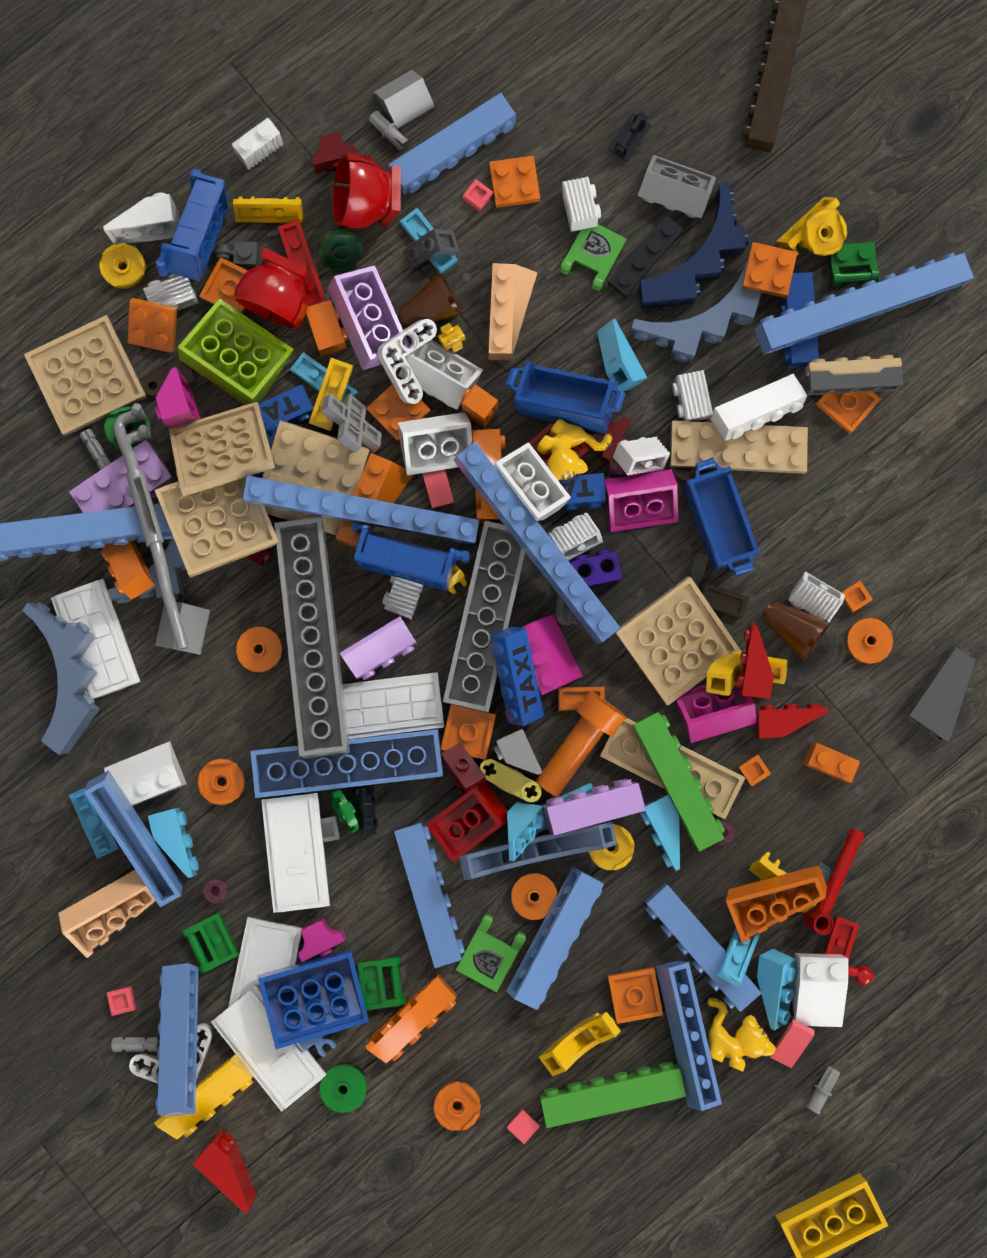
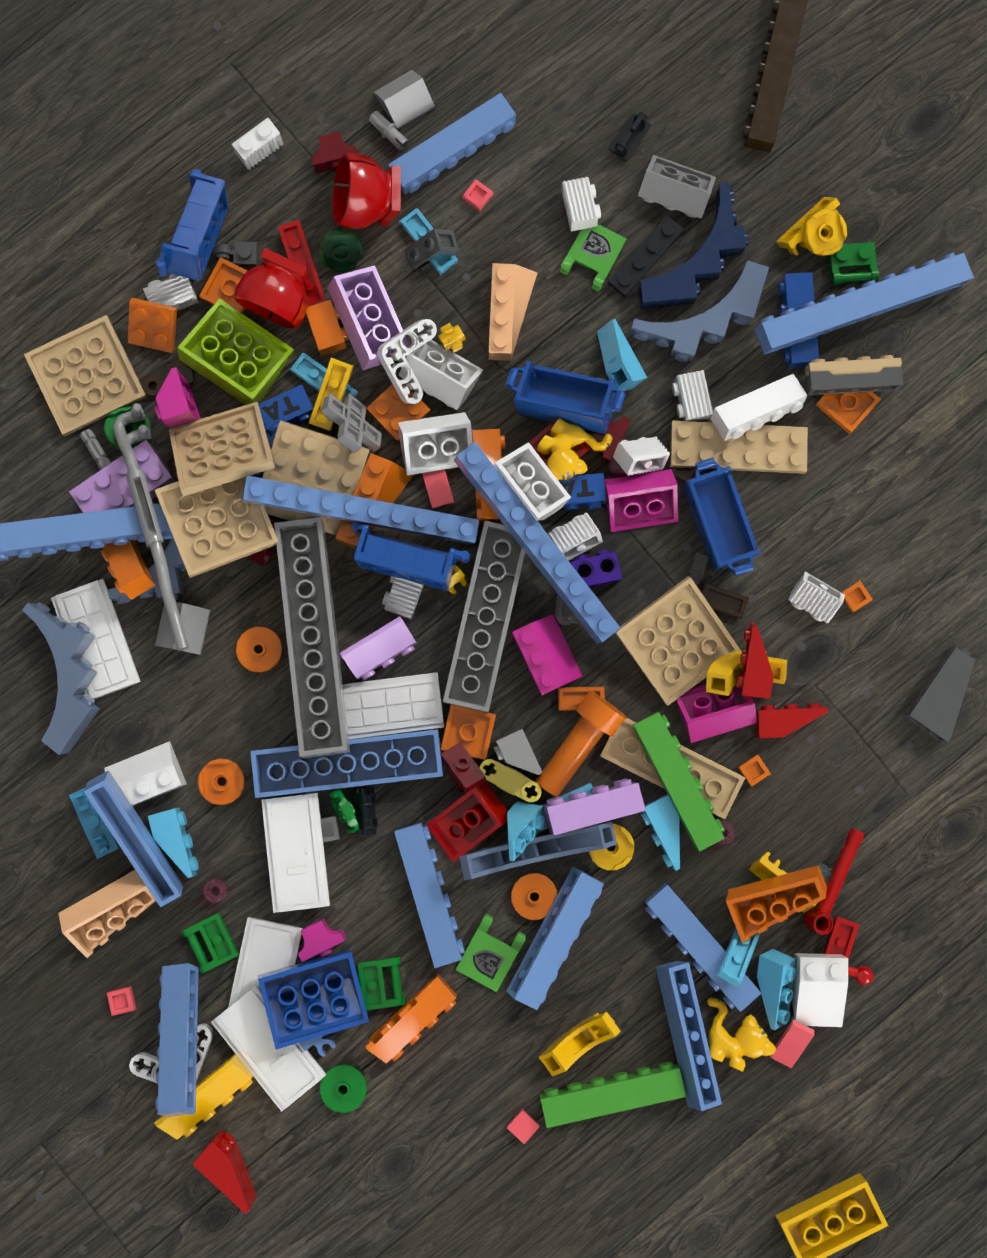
(114, 258): yellow plate -> none
(135, 1044): light grey axle -> none
(146, 221): white slope -> none
(268, 210): yellow plate -> none
(431, 302): reddish brown cone -> none
(454, 1118): orange plate -> none
(479, 405): orange brick -> none
(514, 181): orange plate -> none
(517, 676): blue brick -> none
(635, 995): orange plate -> none
(769, 270): orange plate -> none
(796, 628): reddish brown cone -> none
(823, 1089): light grey axle -> none
(831, 762): orange brick -> none
(857, 641): orange plate -> none

